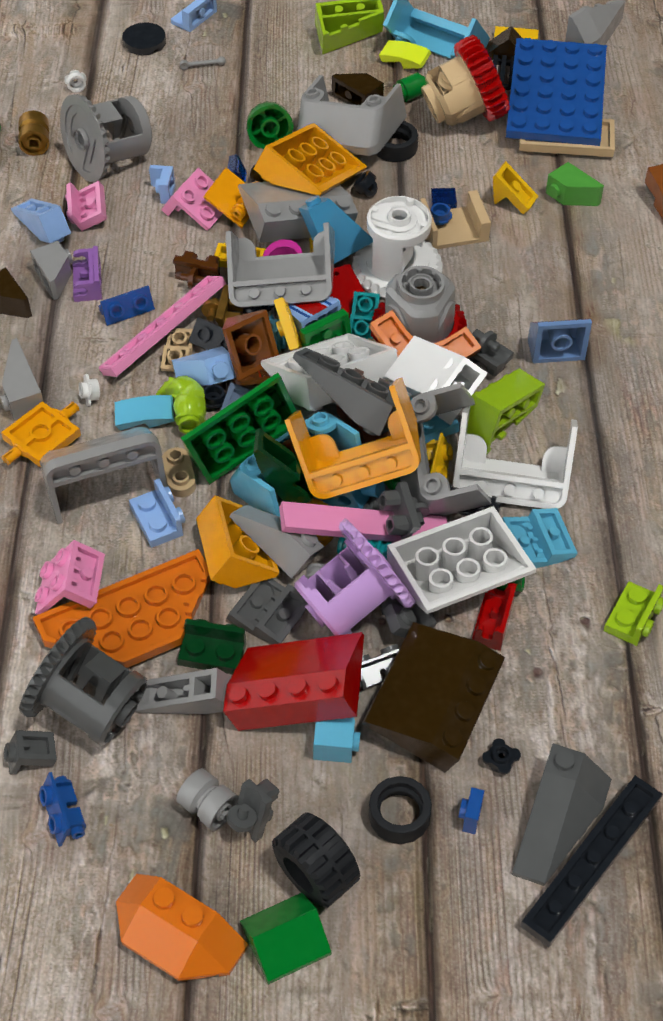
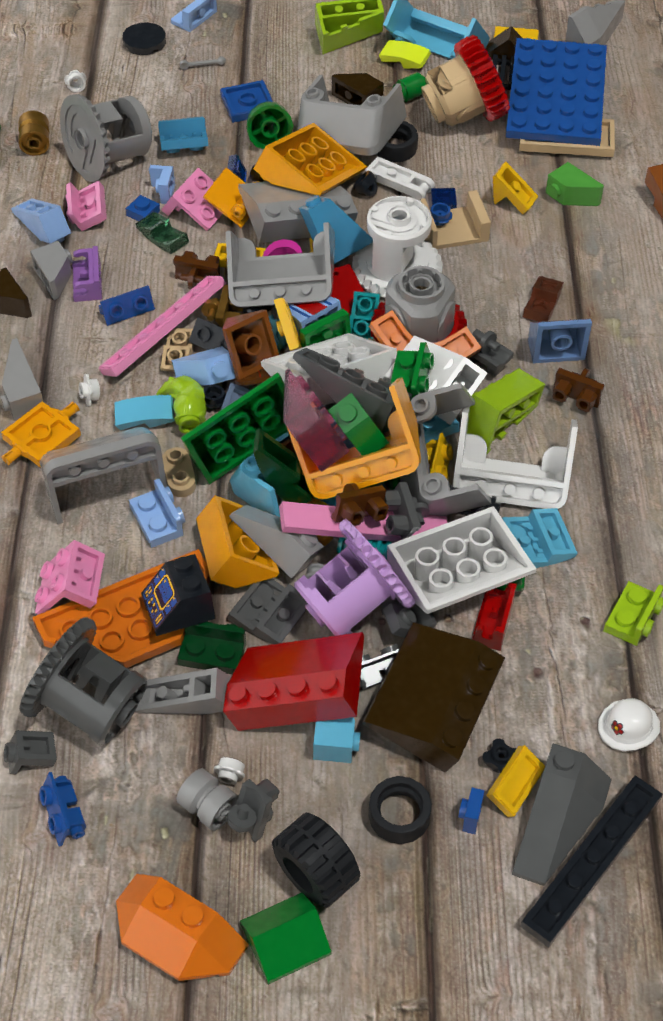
(141, 208): none -> blue plate
(159, 231): none -> clear green slope
(178, 596): none -> black slope
(183, 133): none -> dark azure bracket
(229, 770): none -> white plate
(243, 98): none -> blue tile
(310, 424): none -> clear pink slope
(358, 425): none -> green slope
(359, 503): none -> reddish brown hips
(401, 178): none -> white plate
(414, 369): none -> green bracket
(516, 781): none -> yellow tile
(543, 299): none -> copper slope
(579, 387): none -> reddish brown hips
(628, 725): none -> white hat

